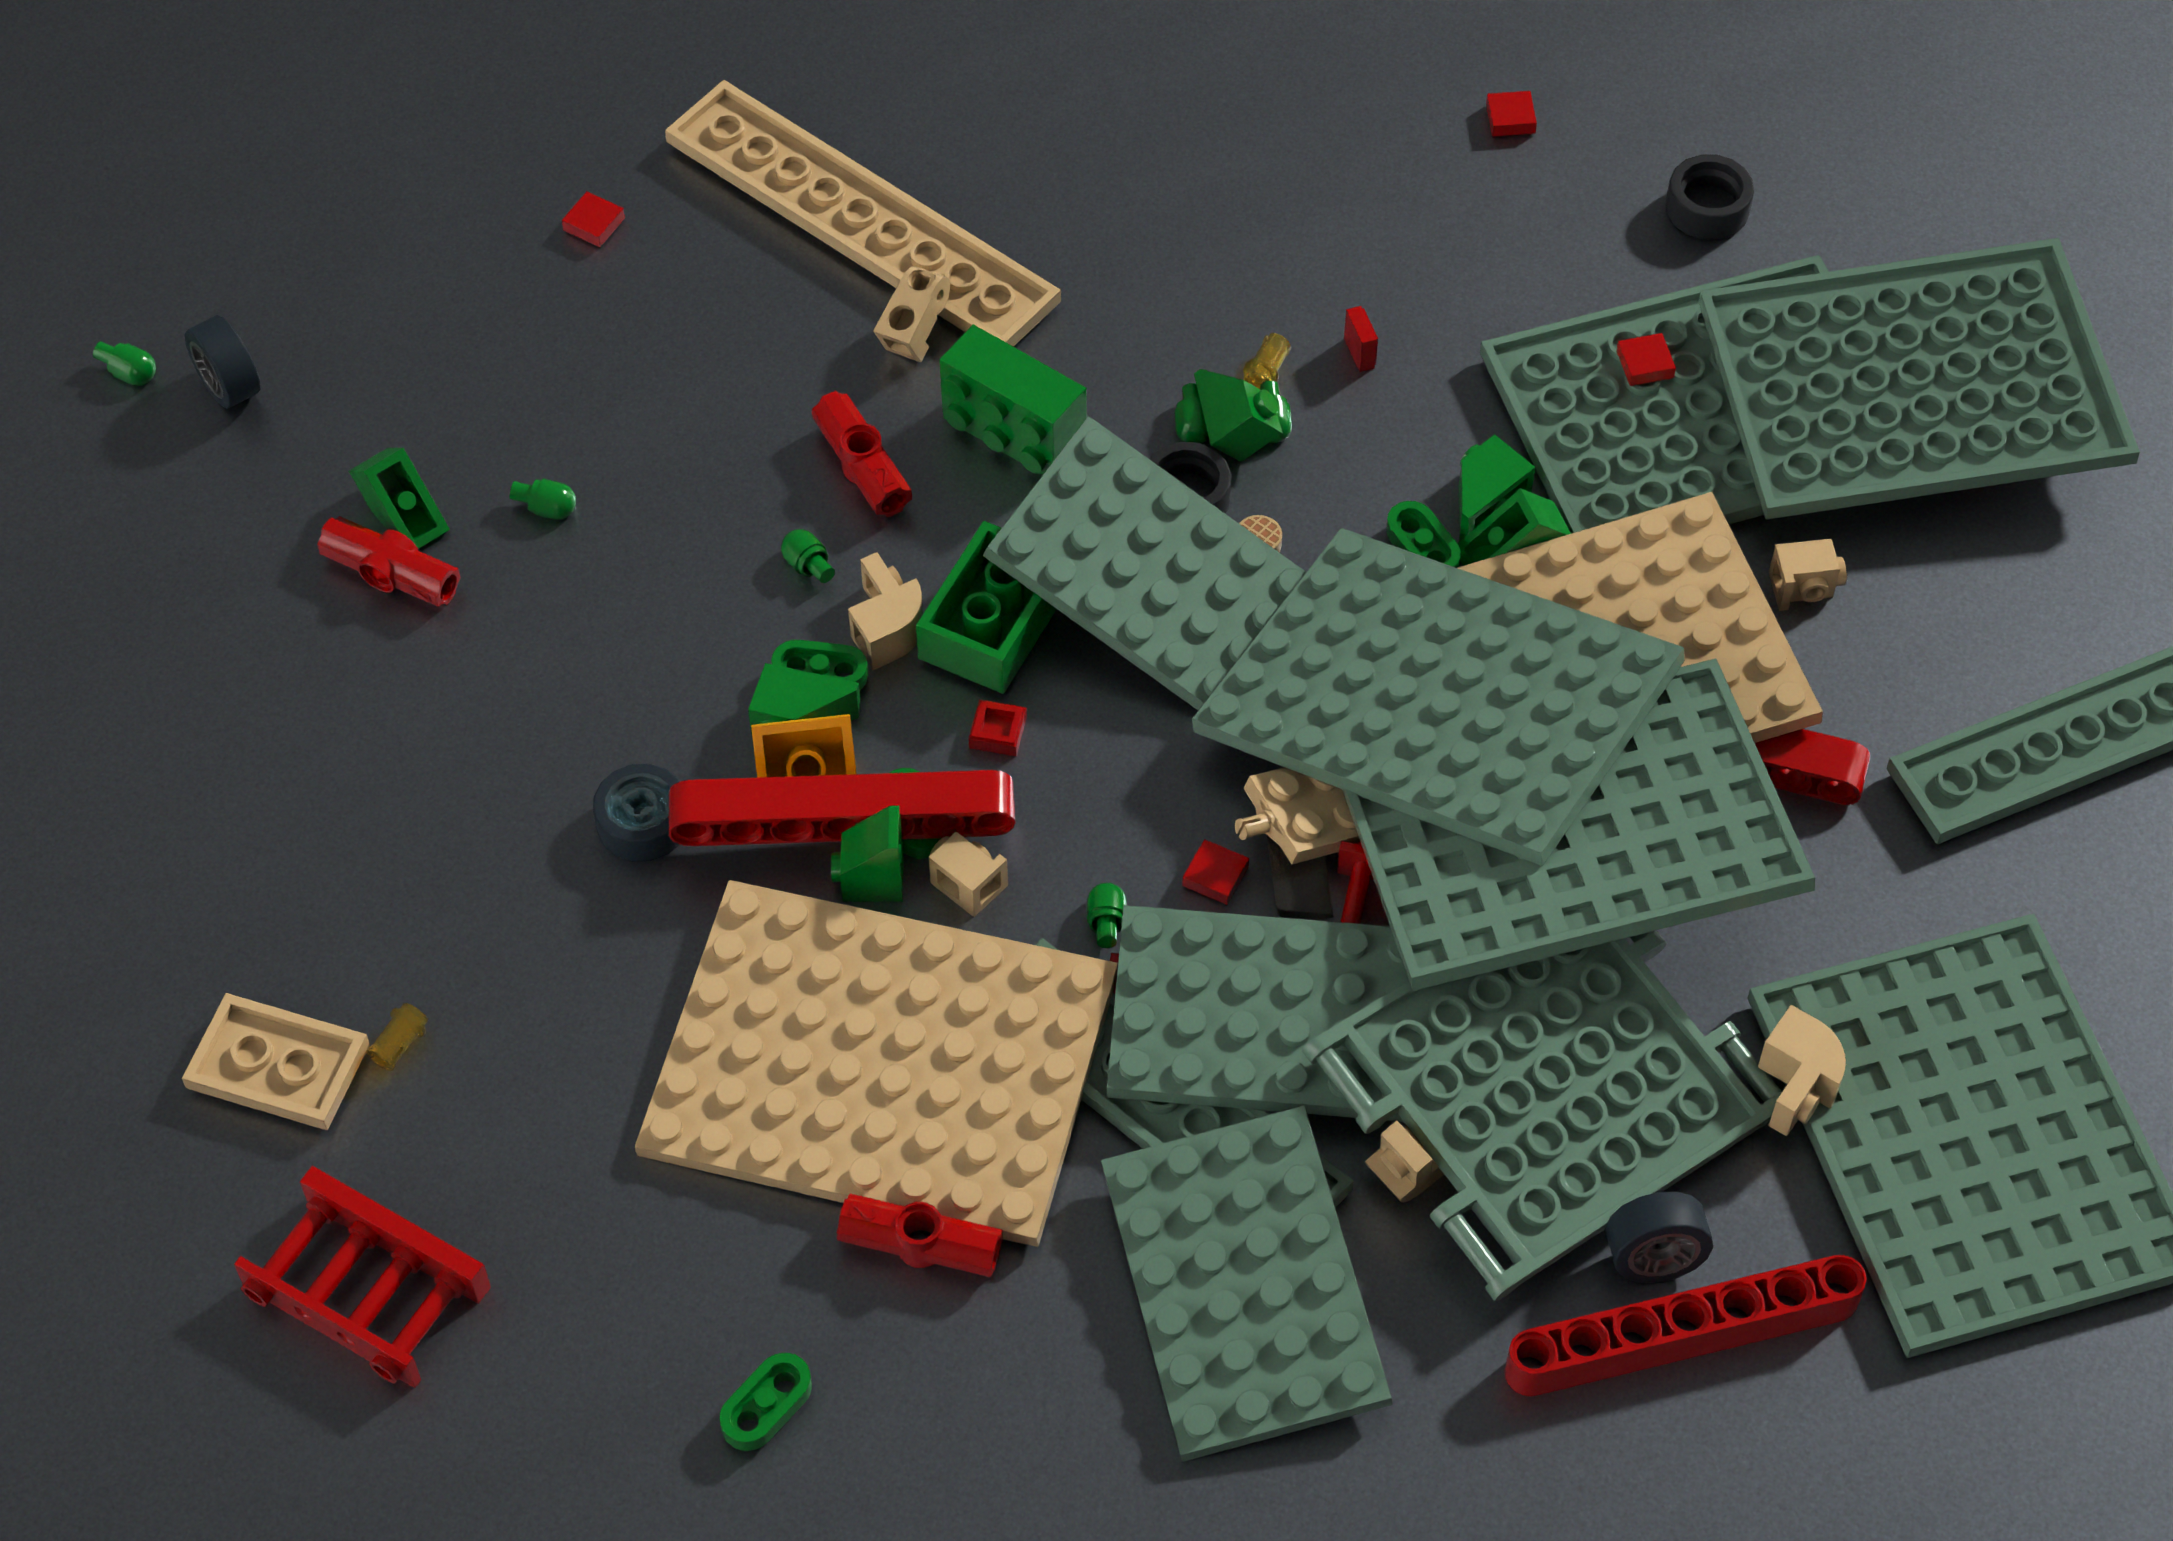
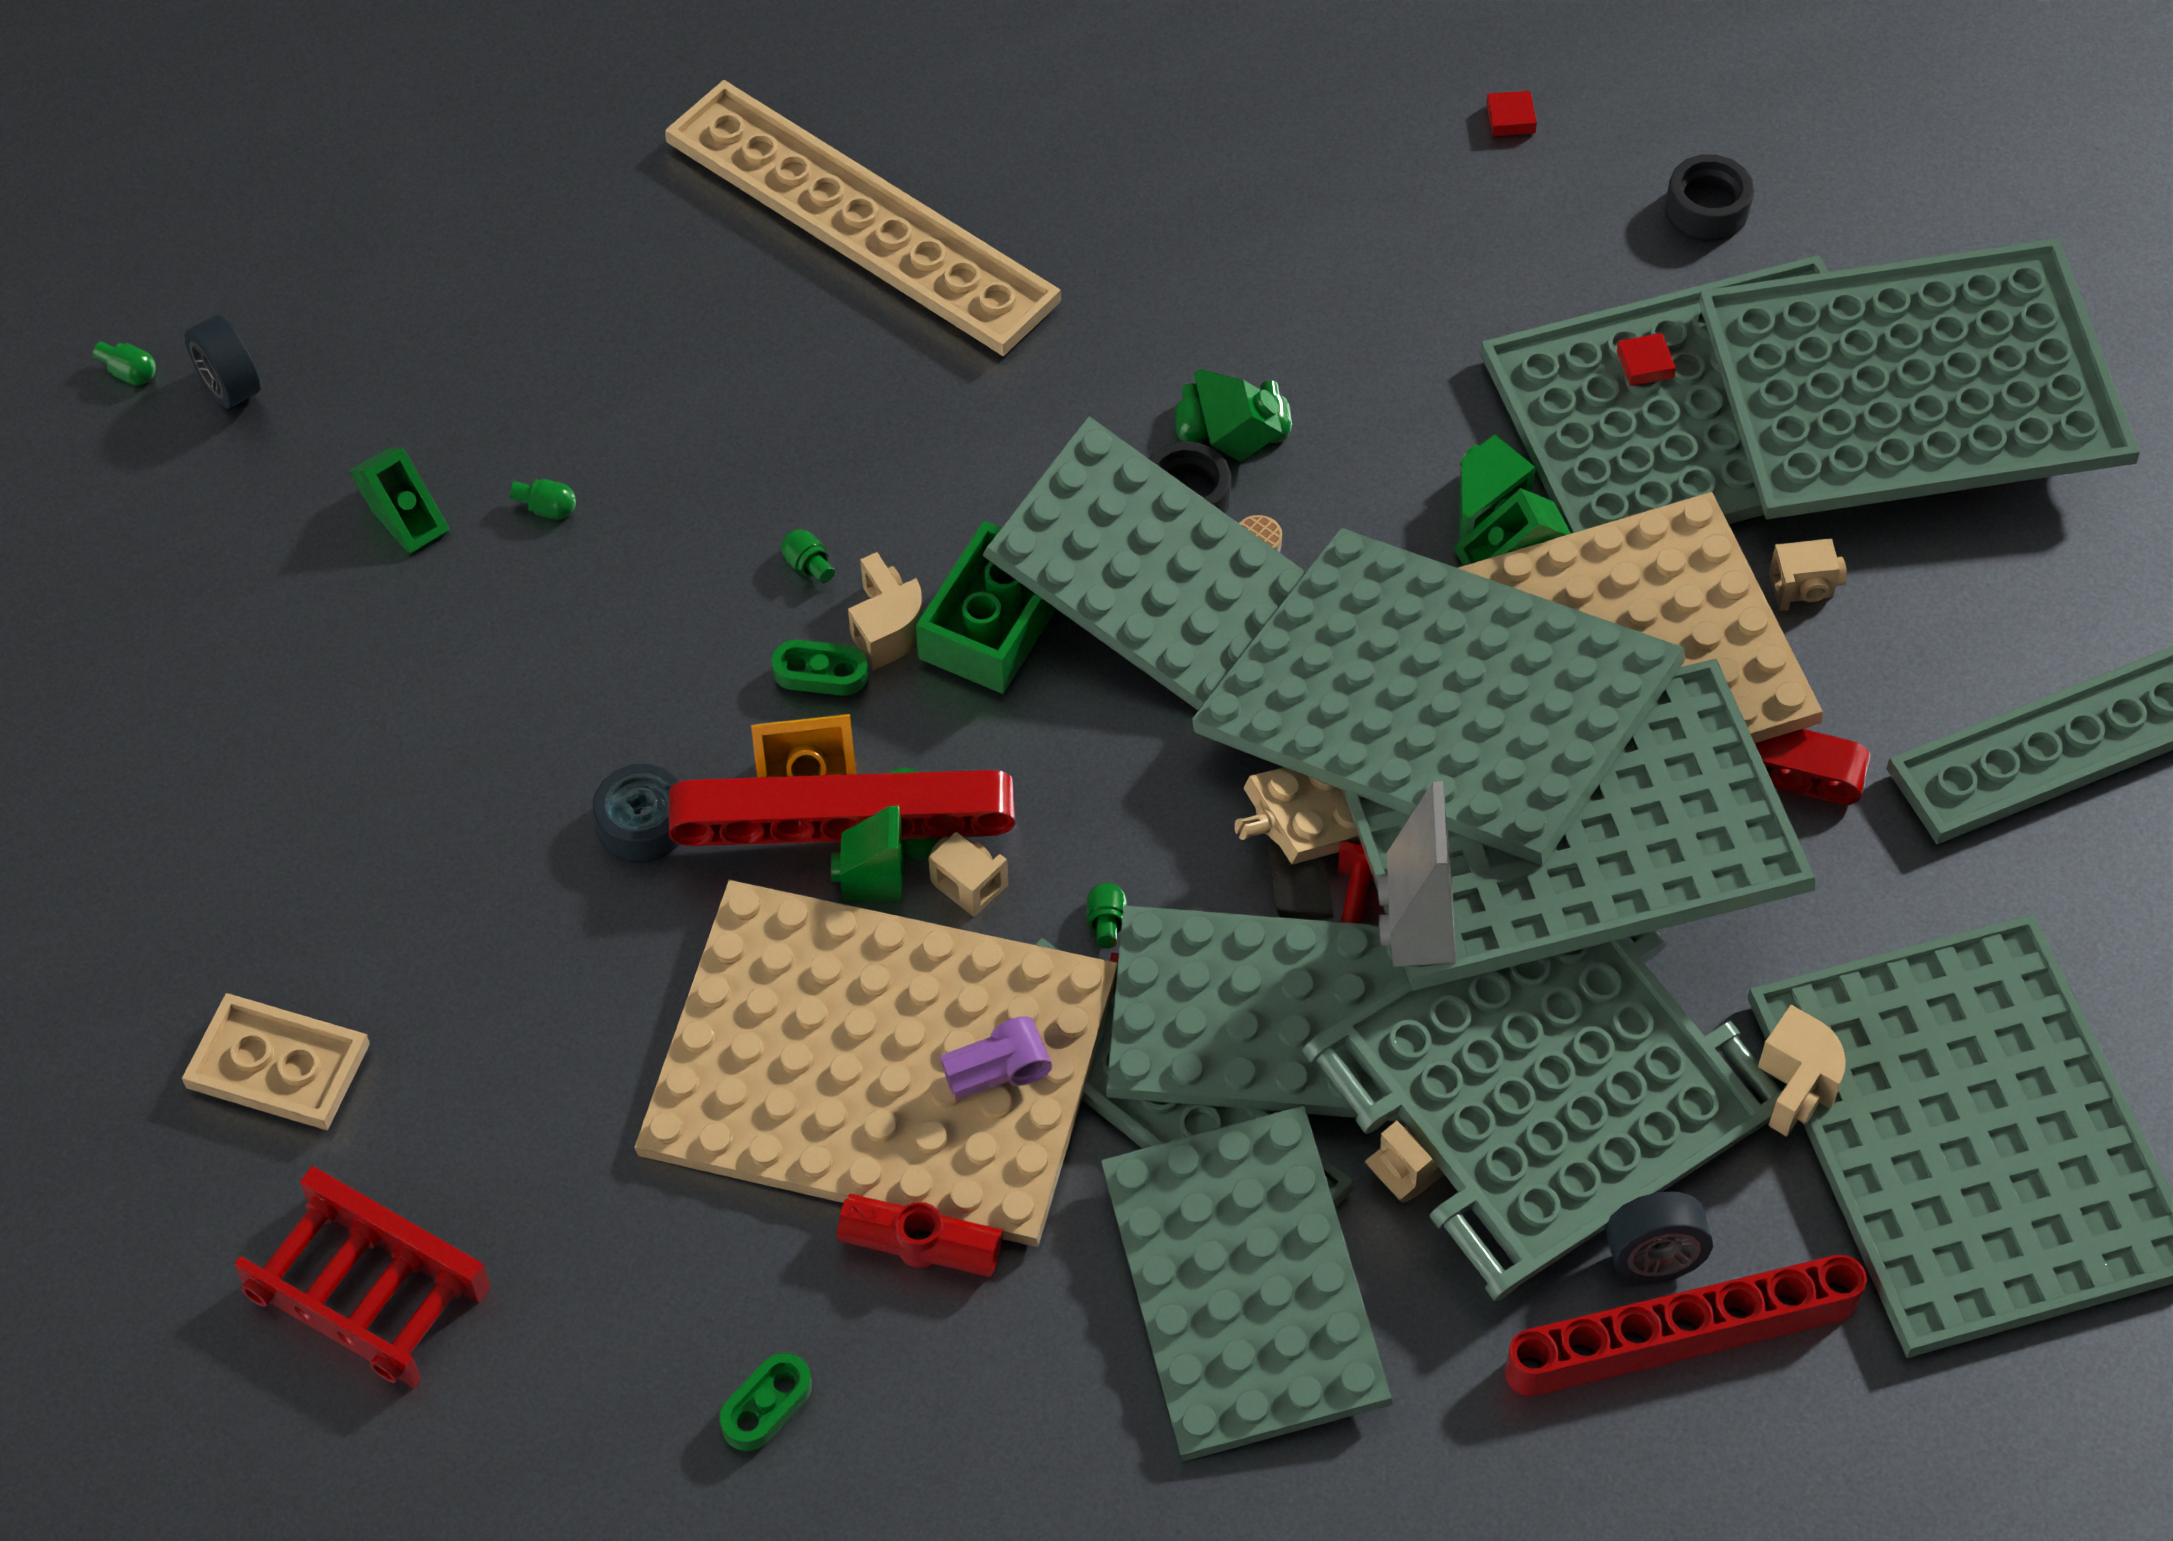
(388, 561): red piece -> none
(397, 1036): clear yellow pin -> none
(593, 219): red tile -> none
(799, 694): green slope -> none
(862, 454): red piece -> none
(912, 313): tan leg -> none
(997, 727): red tile -> none
(1010, 399): green brick -> none
(1010, 1055): none -> medium lavender piece
(1215, 871): red tile -> none
(1267, 360): clear yellow pin -> none
(1361, 338): red tile -> none
(1420, 888): none -> light grey slope
(1430, 537): green plate -> none

